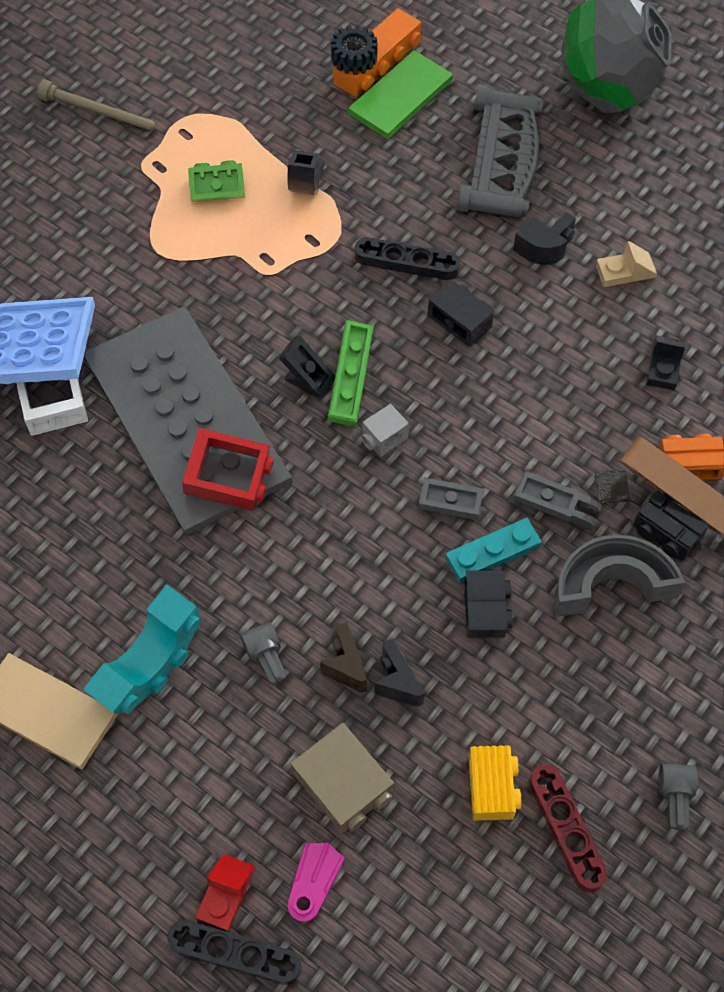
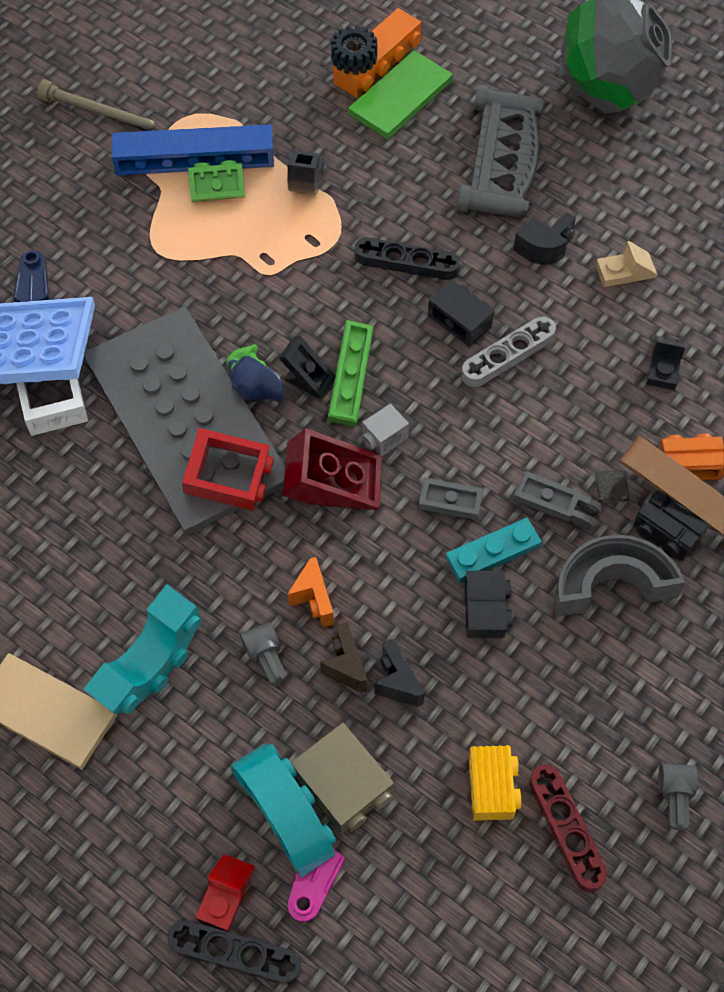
(31, 278): none -> dark blue piece
(182, 148): none -> blue brick
(252, 377): none -> dark blue hair
(285, 807): none -> teal brick
(311, 588): none -> orange slope
(331, 472): none -> dark red slope
(511, 354): none -> light grey beam

